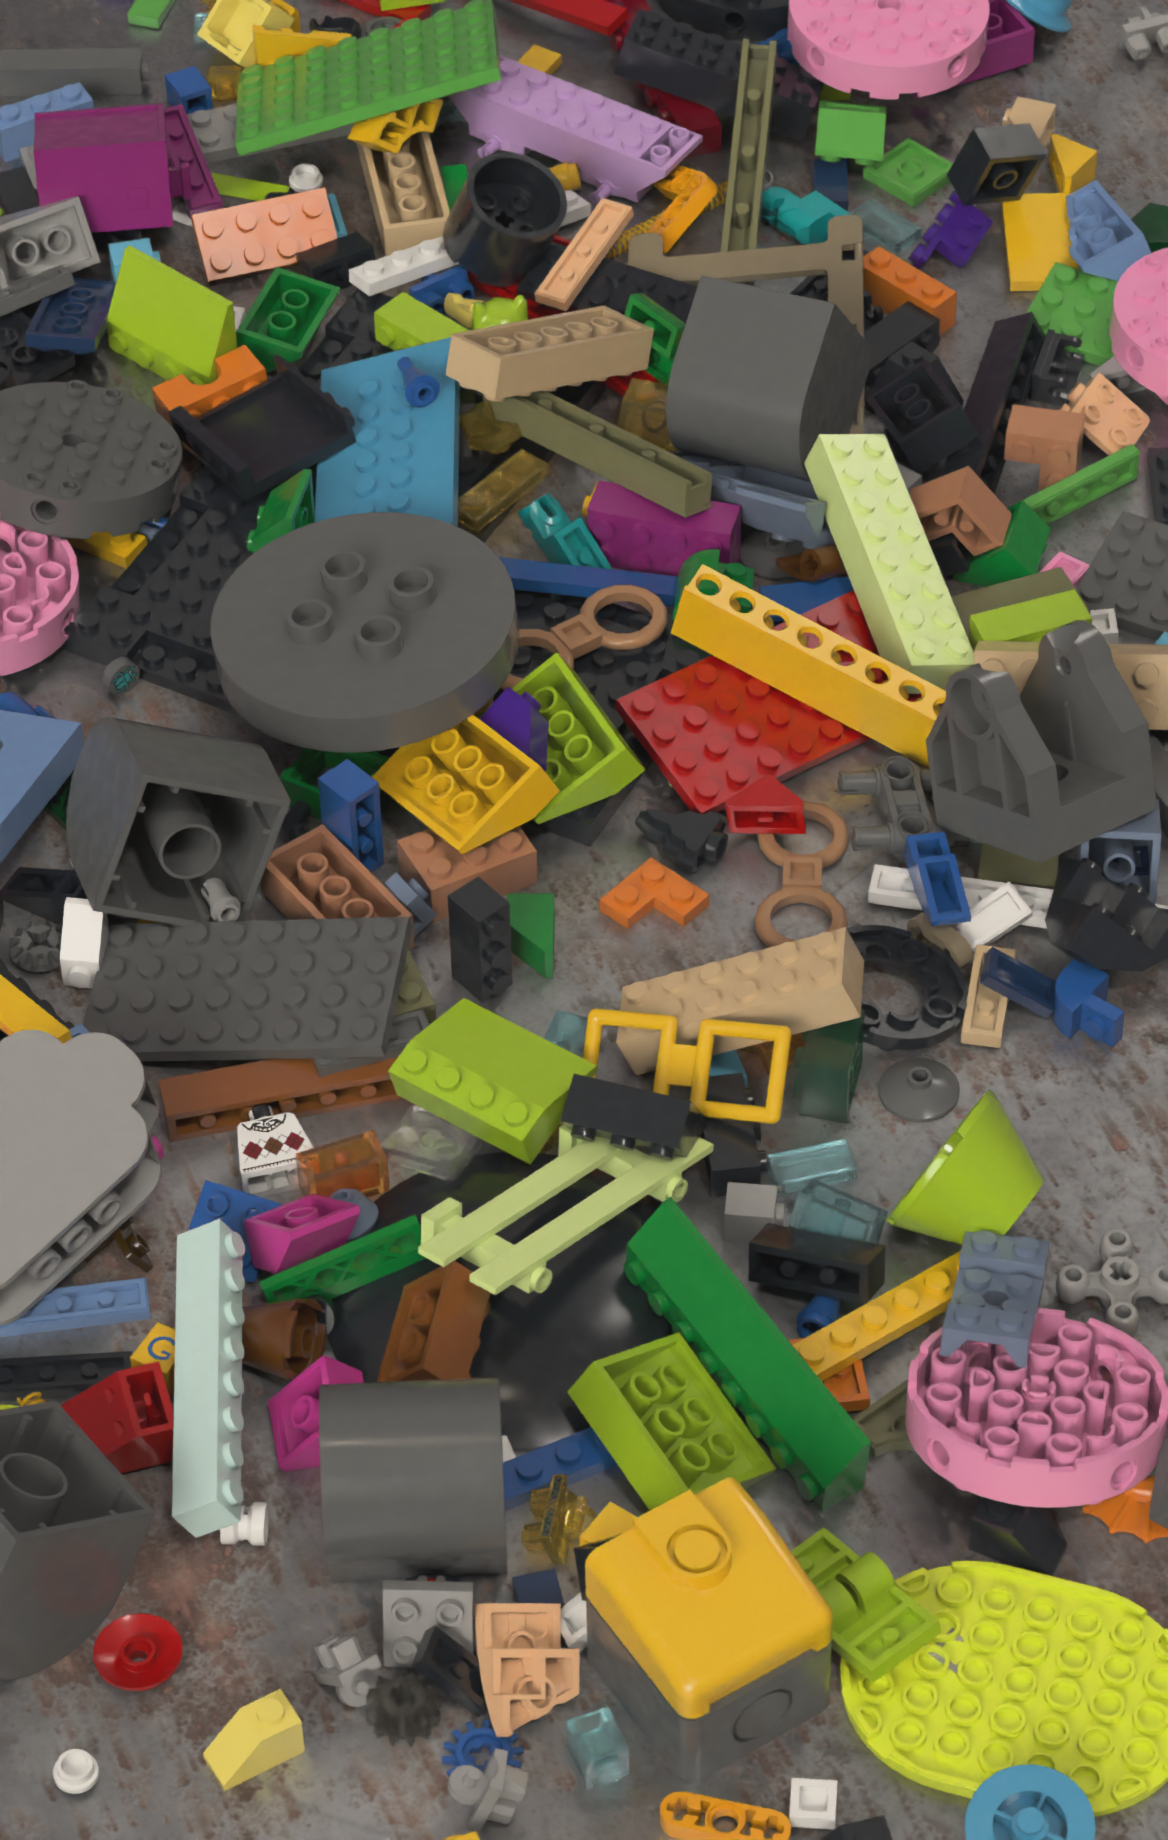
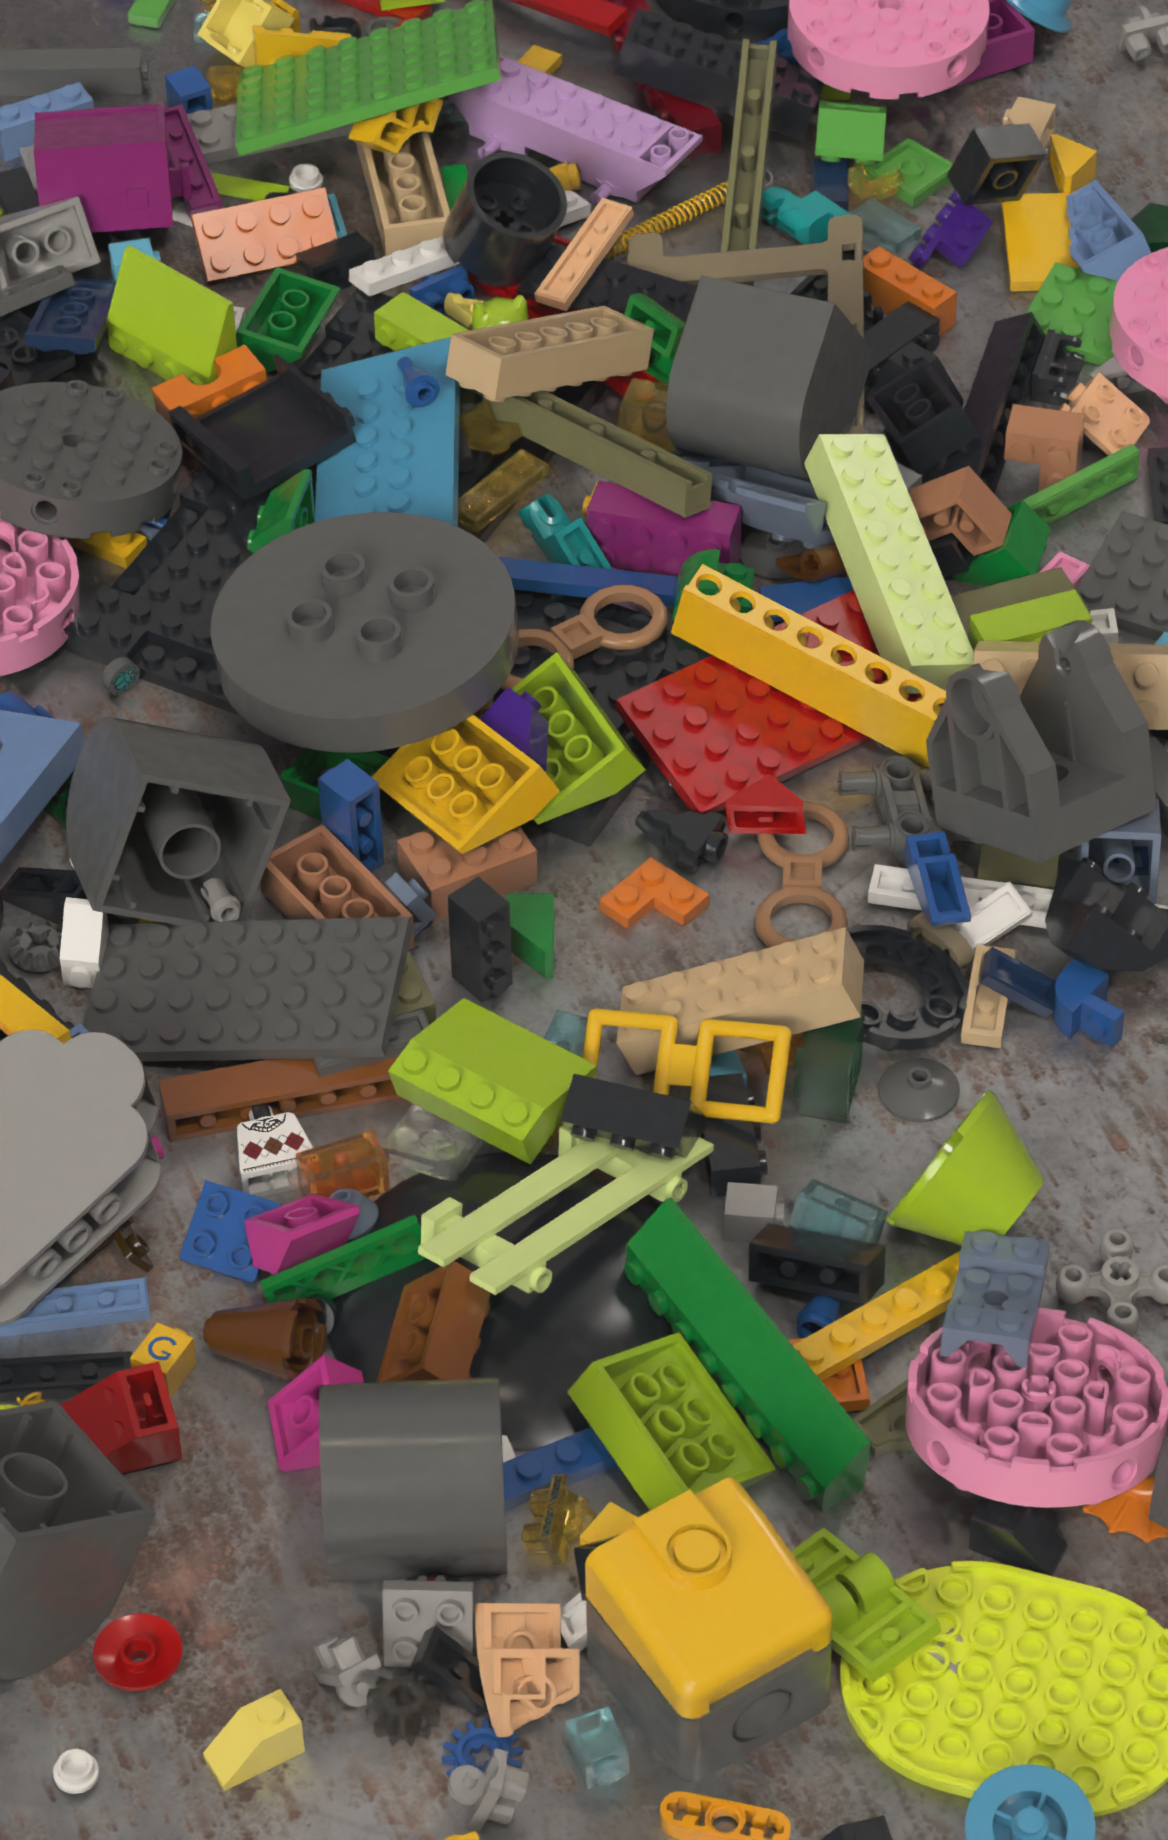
(208, 1379): light aqua brick -> none
(253, 1526): white wheel -> none
(293, 822): black arm -> none
(538, 1588): dark blue tile -> none
(690, 195): light orange beam -> none
(813, 1803): white plate -> none
(823, 1162): clear light blue tile -> none
(882, 186): none -> clear yellow bracket

